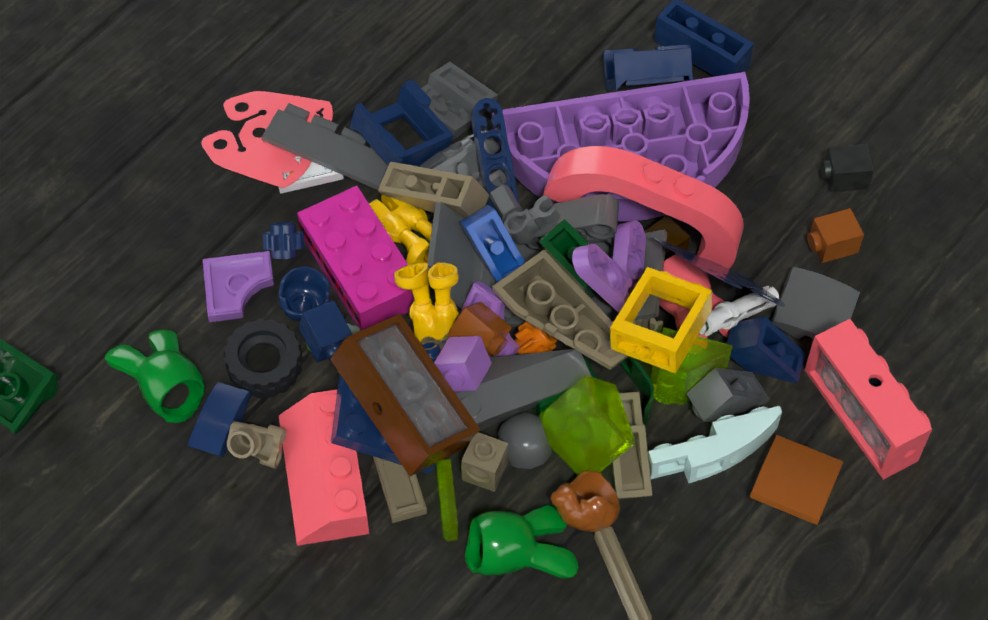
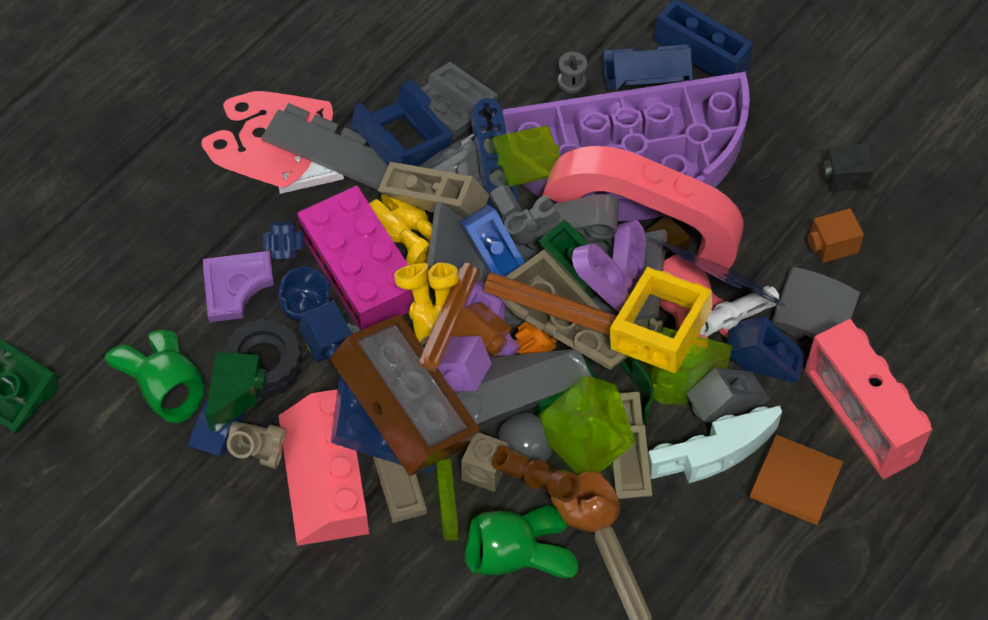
(233, 387): none -> dark green slope
(449, 318): none -> dark orange axle
(526, 154): none -> clear neon green piece
(537, 474): none -> reddish brown bar
(549, 303): none -> dark orange axle
(577, 72): none -> dark grey bush

